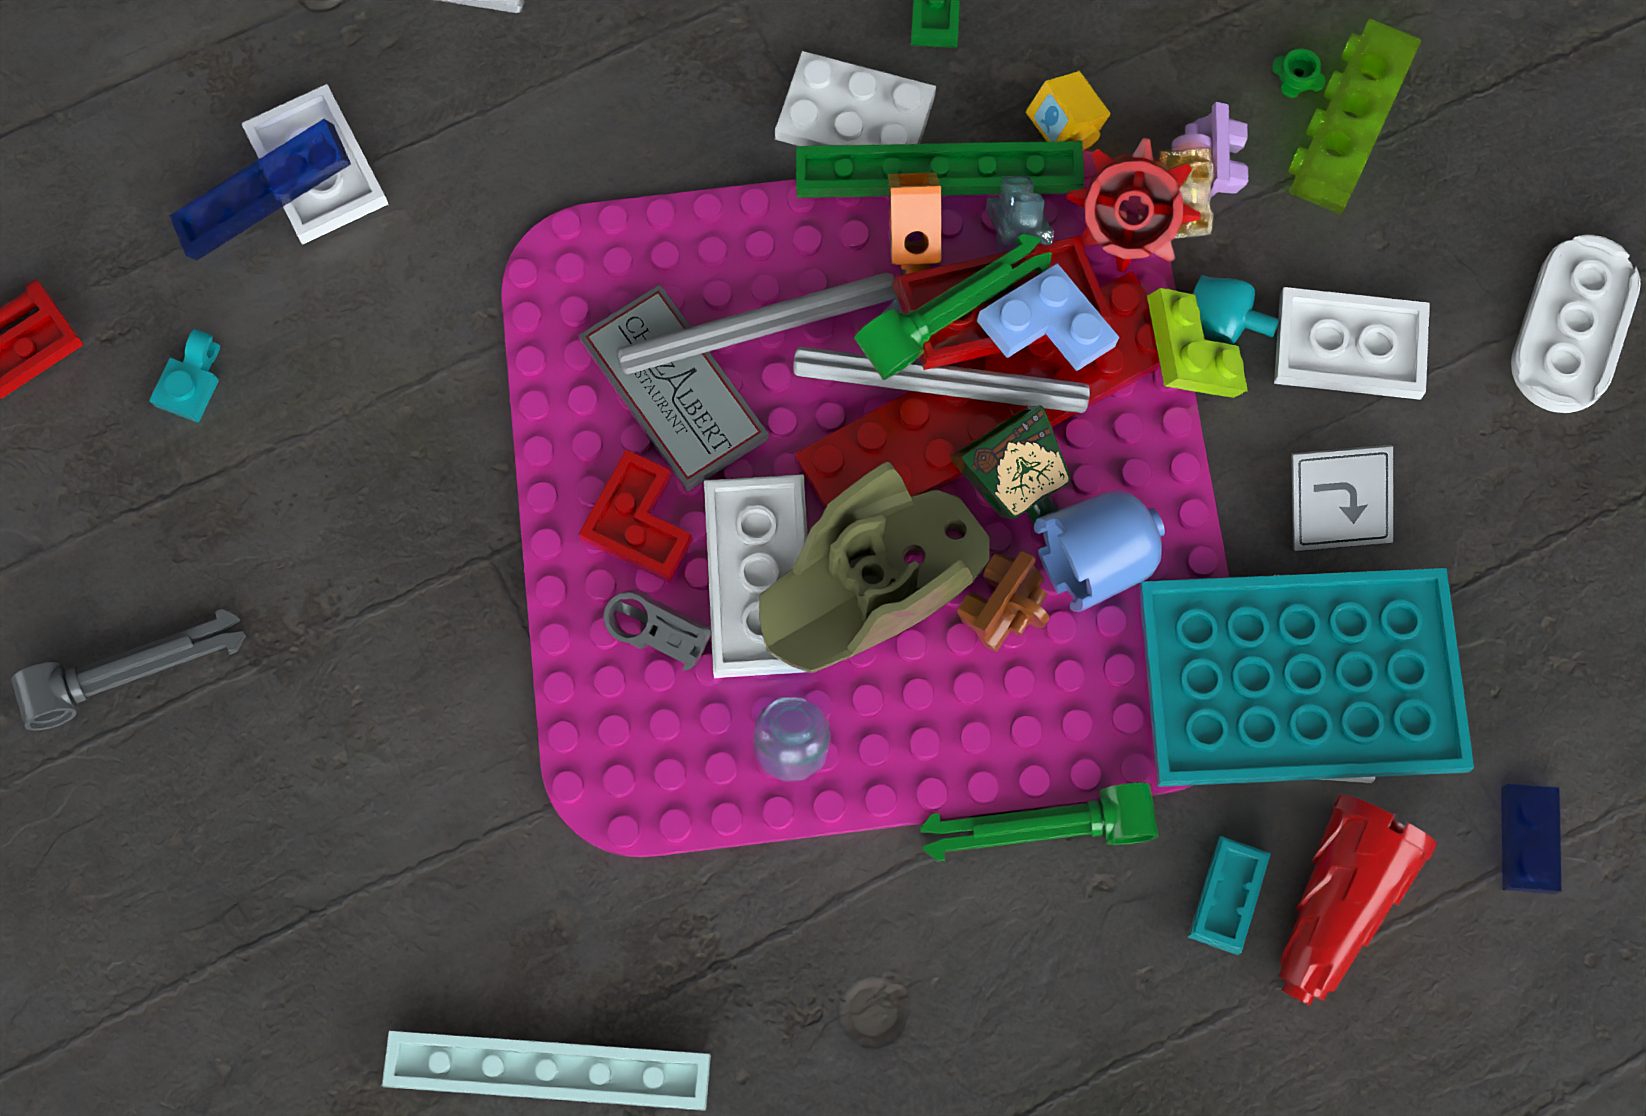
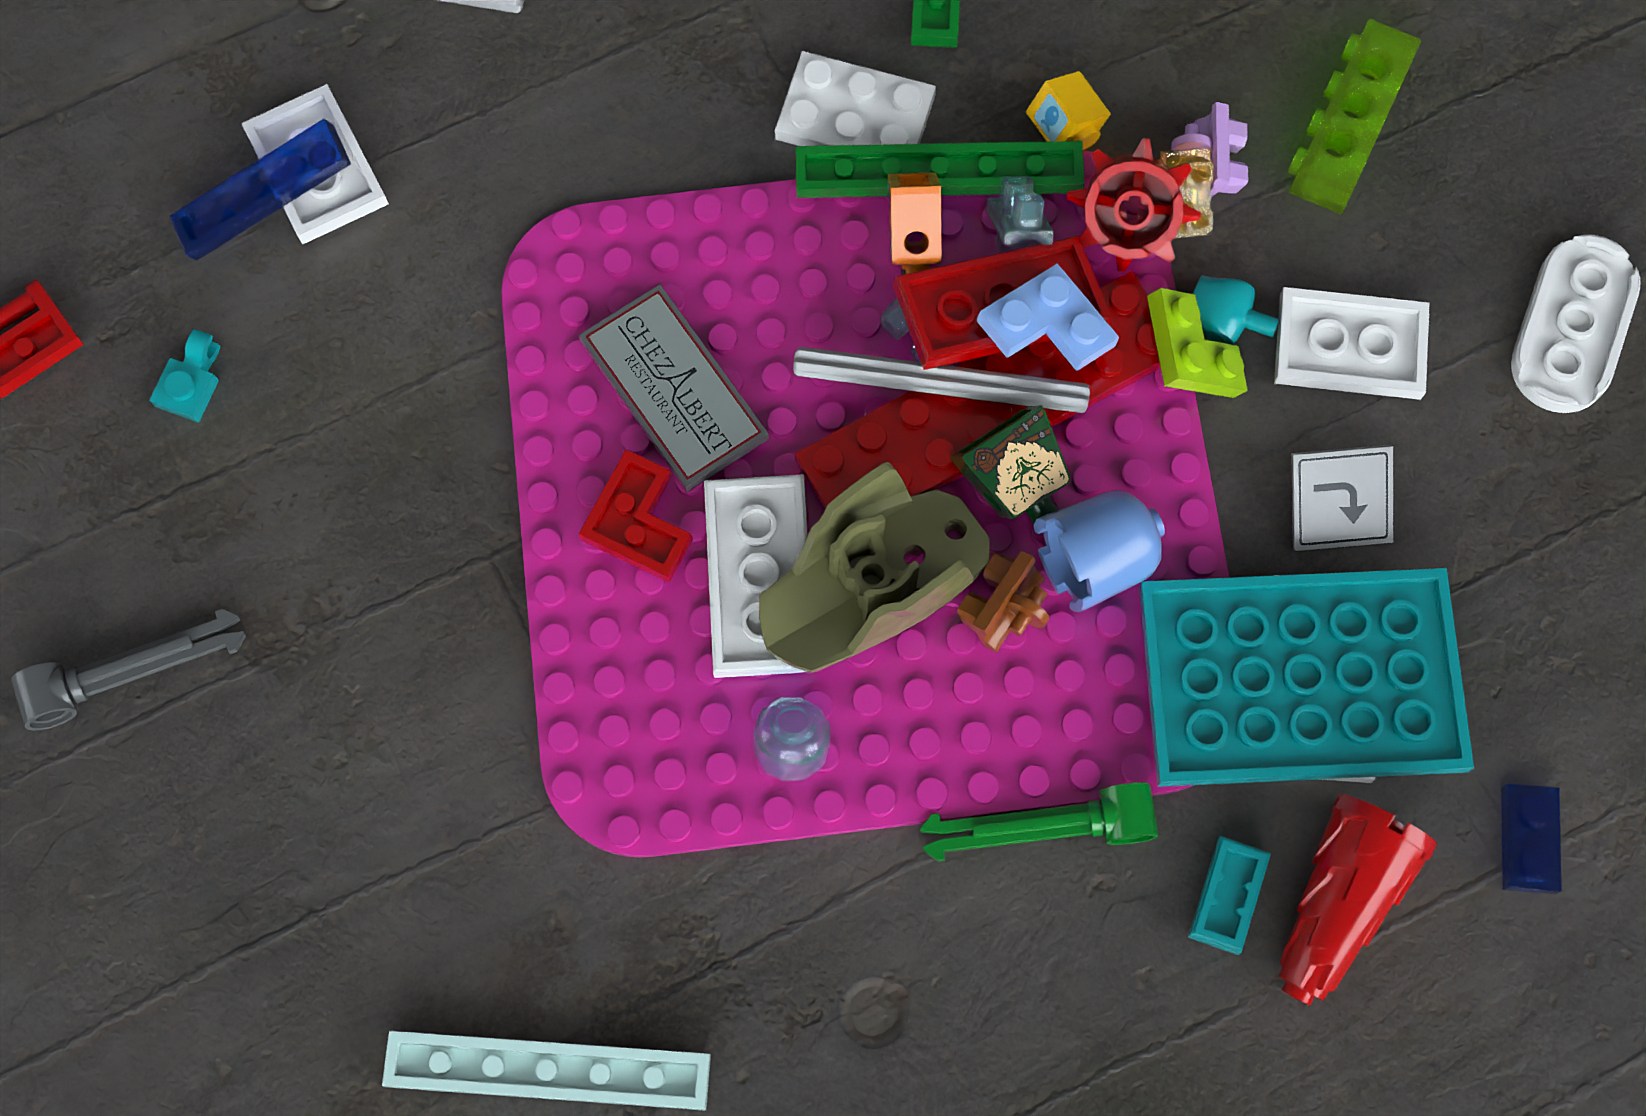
(664, 631): dark grey piece -> none
(756, 323): light grey axle -> none
(898, 338): green piece -> none
(1300, 61): green plate -> none

